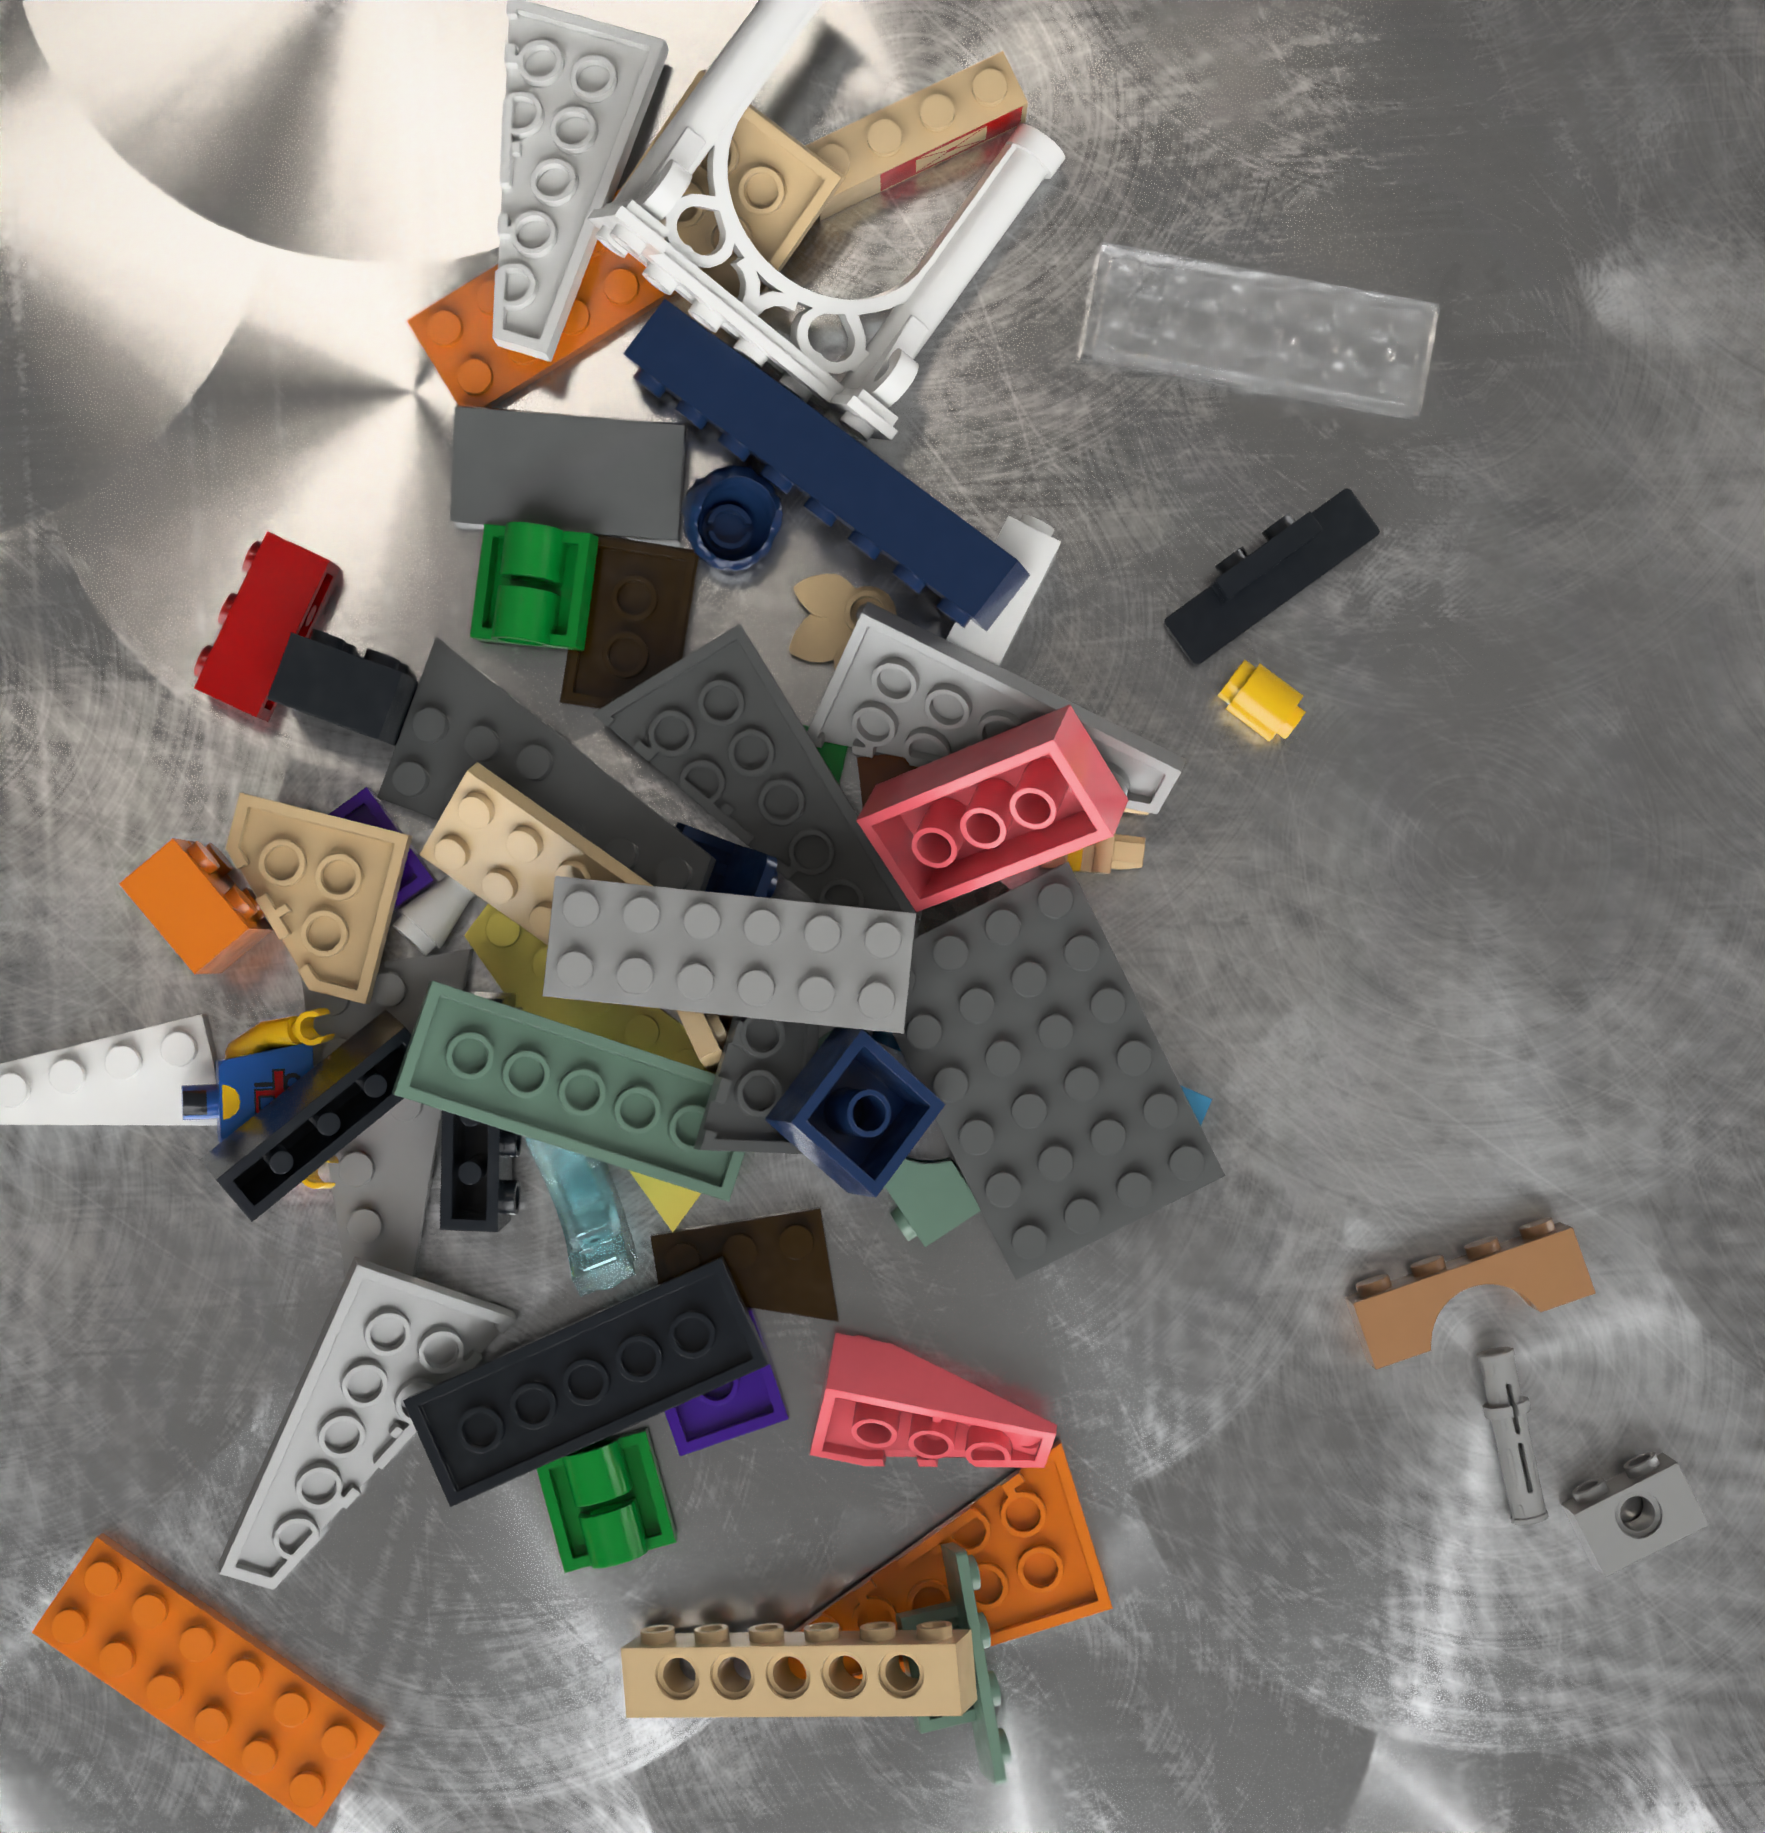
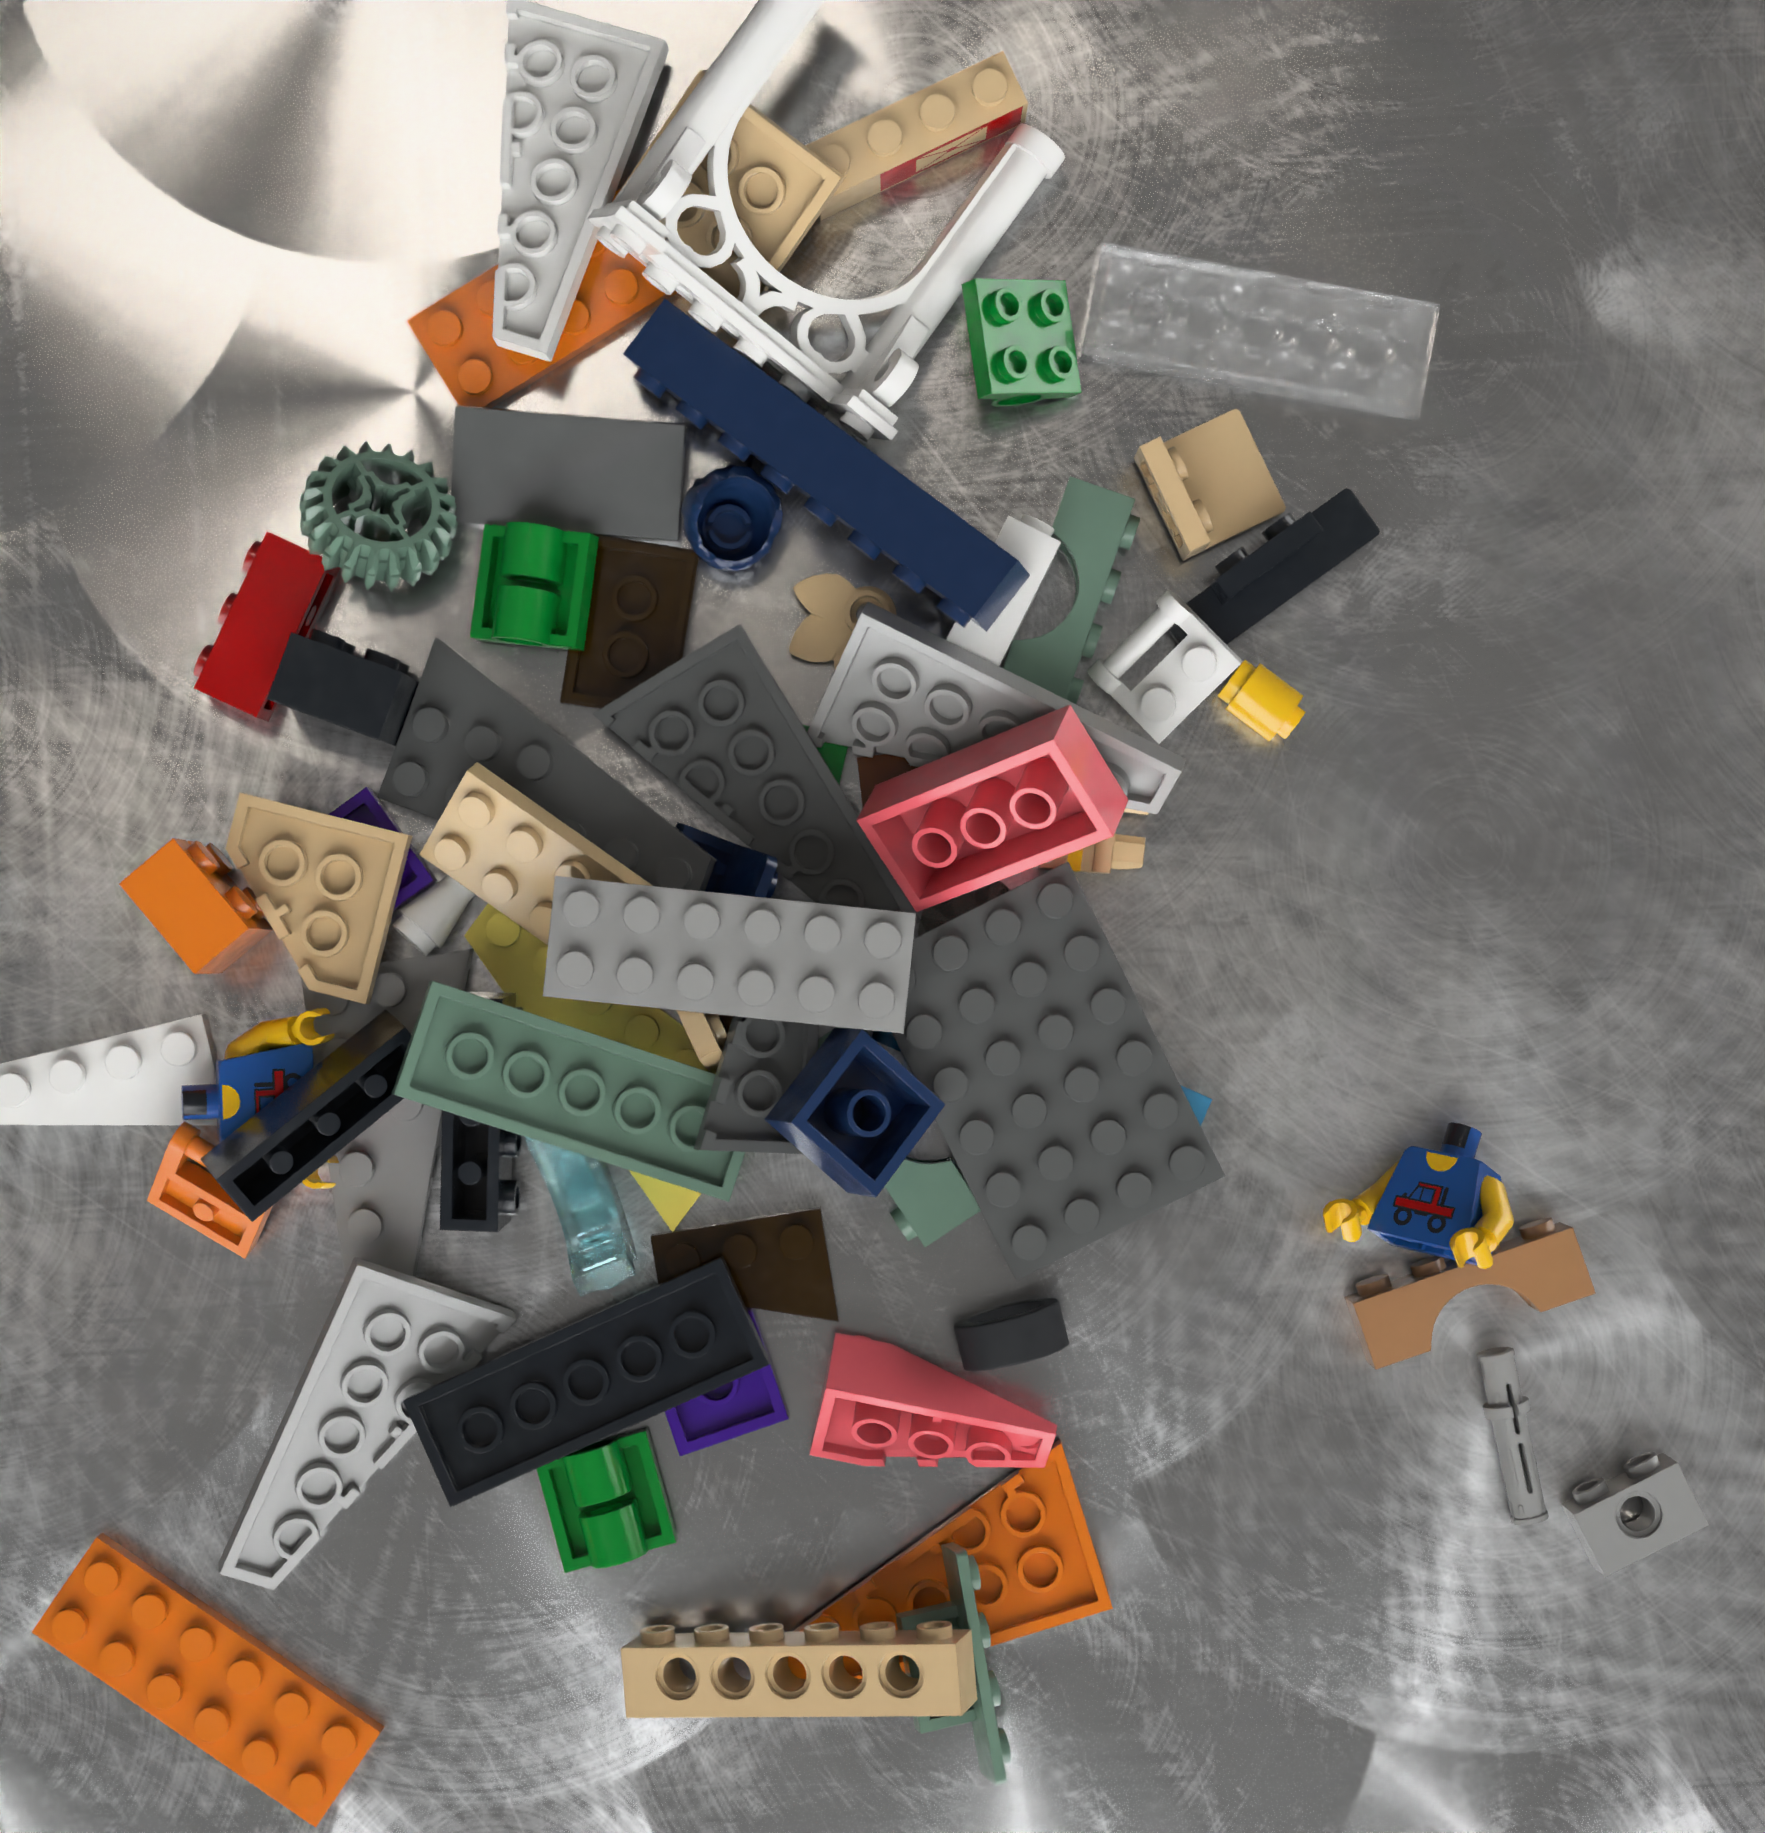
(198, 1199): none -> orange plate
(371, 534): none -> sand green gear
(1011, 1334): none -> black tyre
(1021, 340): none -> green plate
(1091, 529): none -> sand green arch
(1178, 680): none -> white plate
(1209, 483): none -> tan bracket
(1433, 1203): none -> torso

